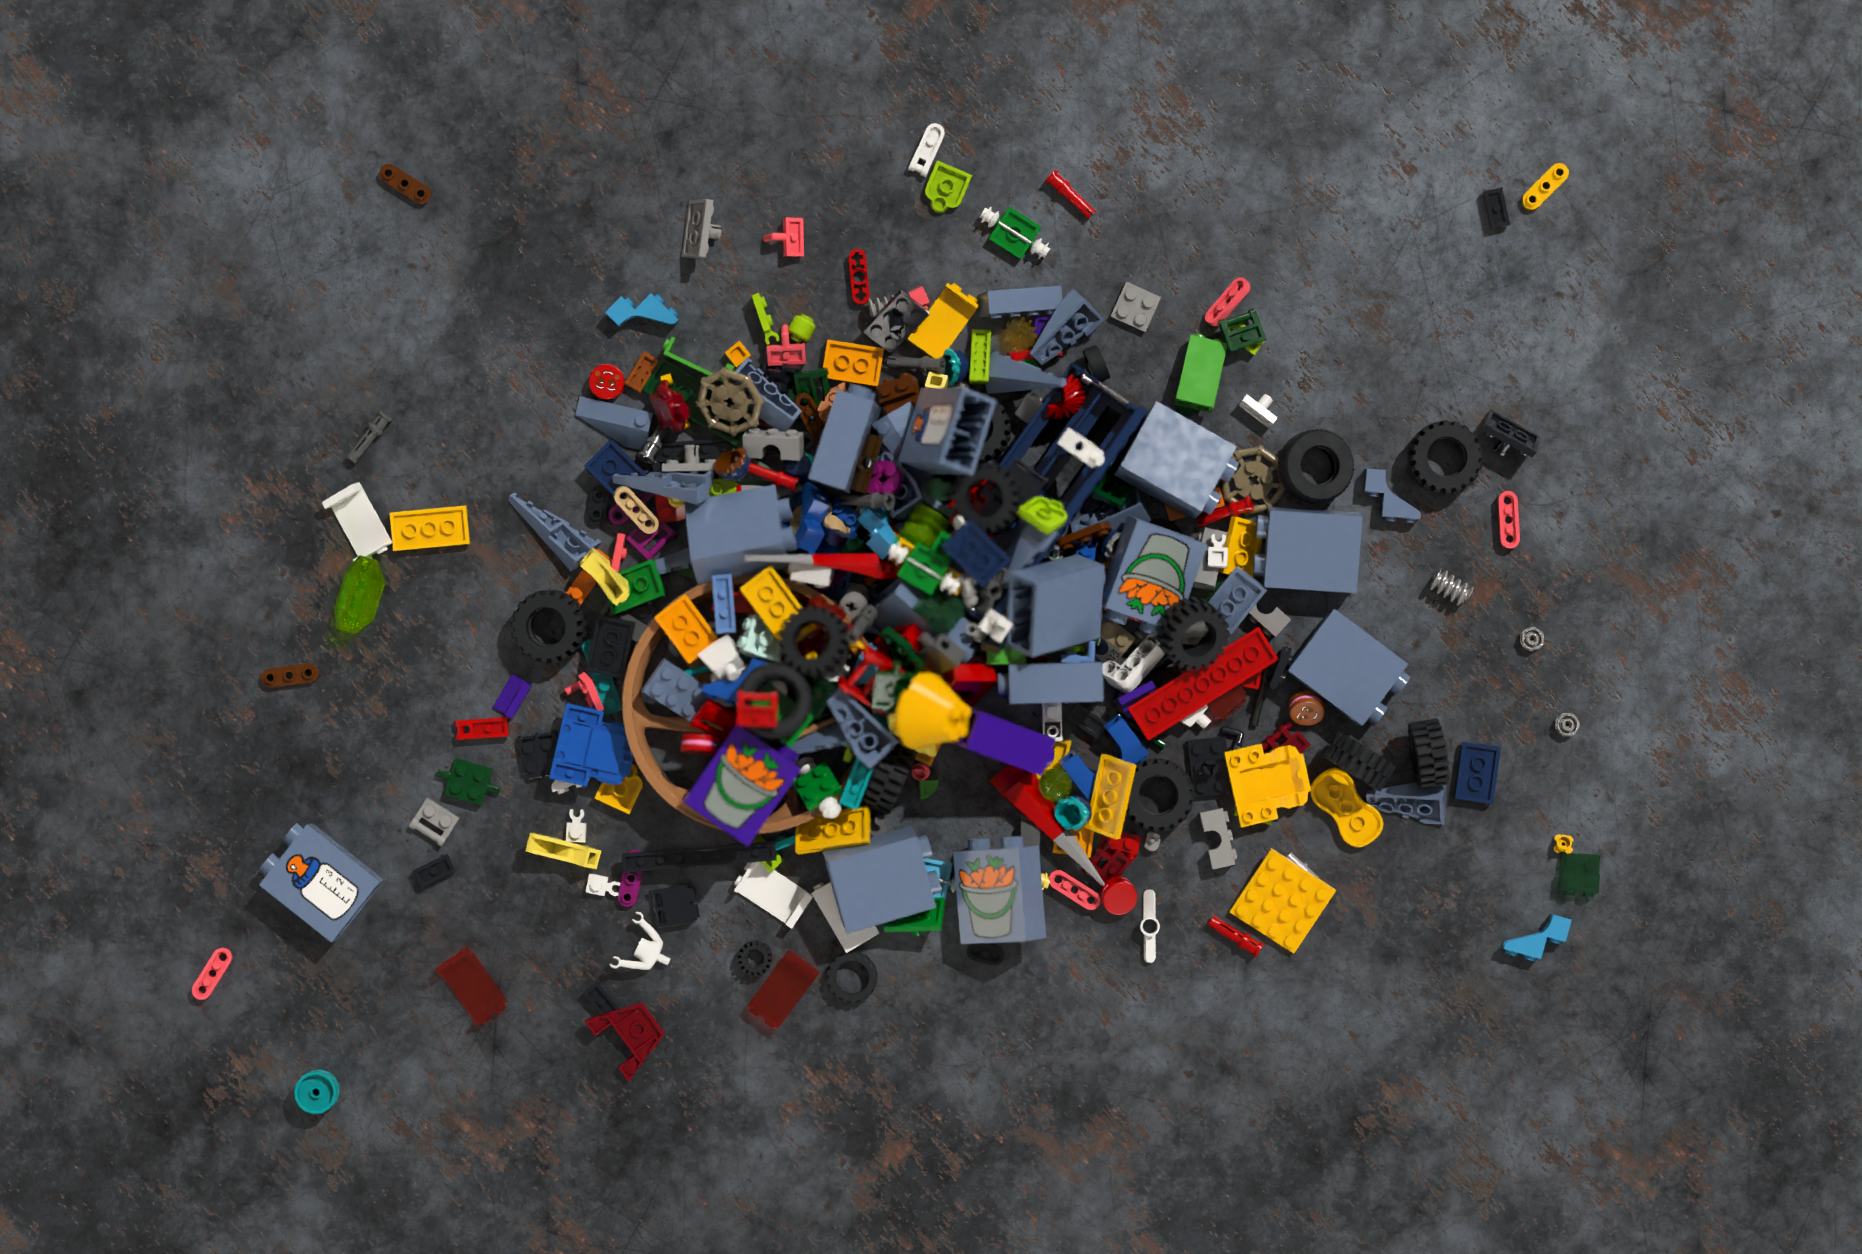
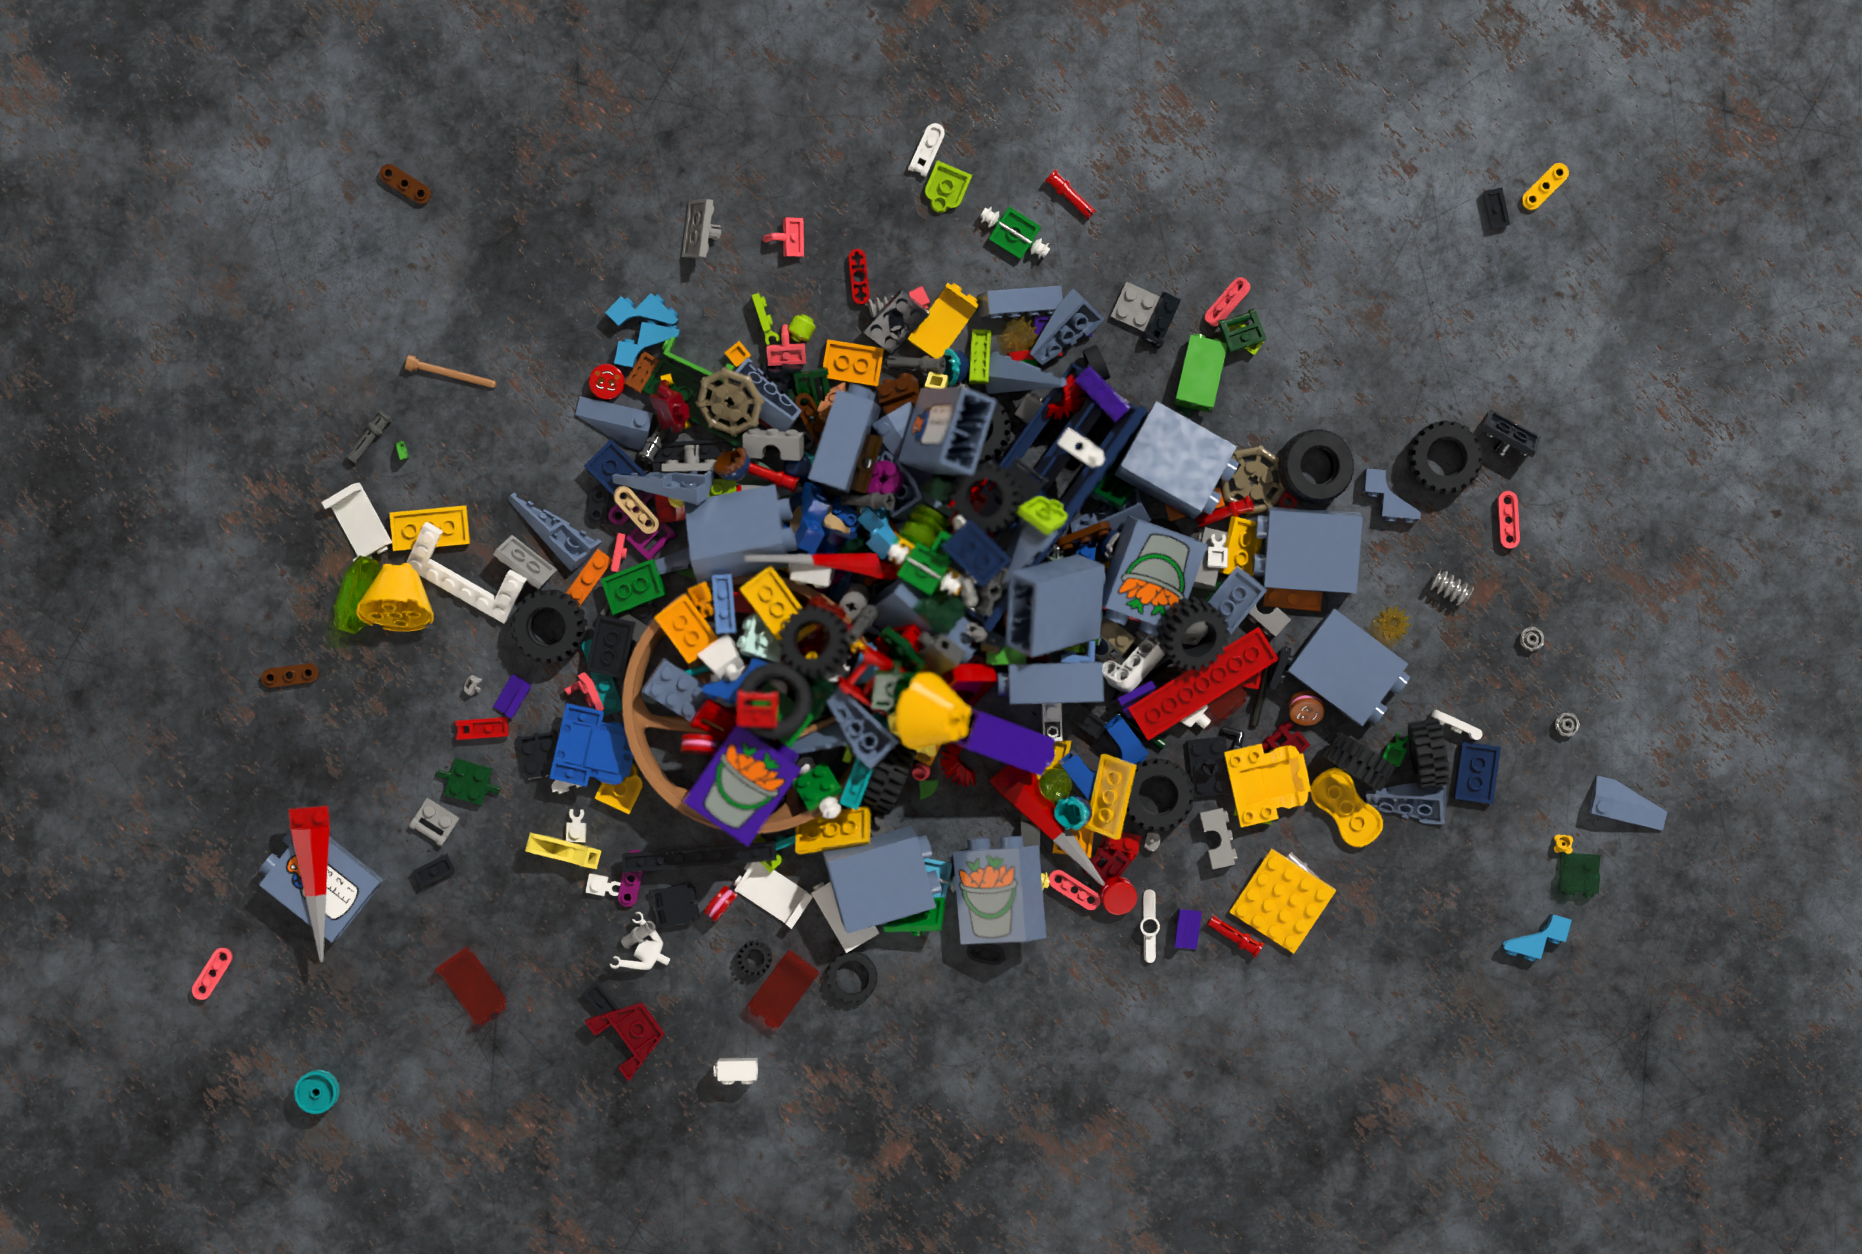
(311, 841): none -> red plate
(396, 600): none -> yellow cone
(402, 451): none -> bright green tile
(414, 364): none -> medium nougat piece
(472, 684): none -> light grey piece
(495, 606): none -> white plate
(525, 562): none -> light grey plate
(611, 581): light yellow arch -> none
(638, 934): none -> light grey pin
(650, 335): none -> dark azure arch
(702, 596): none -> light orange plate
(720, 903): none -> red head
(736, 1069): none -> white brick
(957, 766): none -> red hair
(995, 625): white panel -> none
(1102, 393): none -> dark purple plate
(1161, 319): none -> black plate
(1187, 929): none -> dark purple panel
(1259, 409): white tile -> none
(1288, 496): none -> red plate
(1292, 599): none -> orange plate
(1390, 616): none -> clear yellow gear
(1394, 752): none -> green plate
(1457, 725): none -> white plate
(1620, 803): none -> sand blue wedge

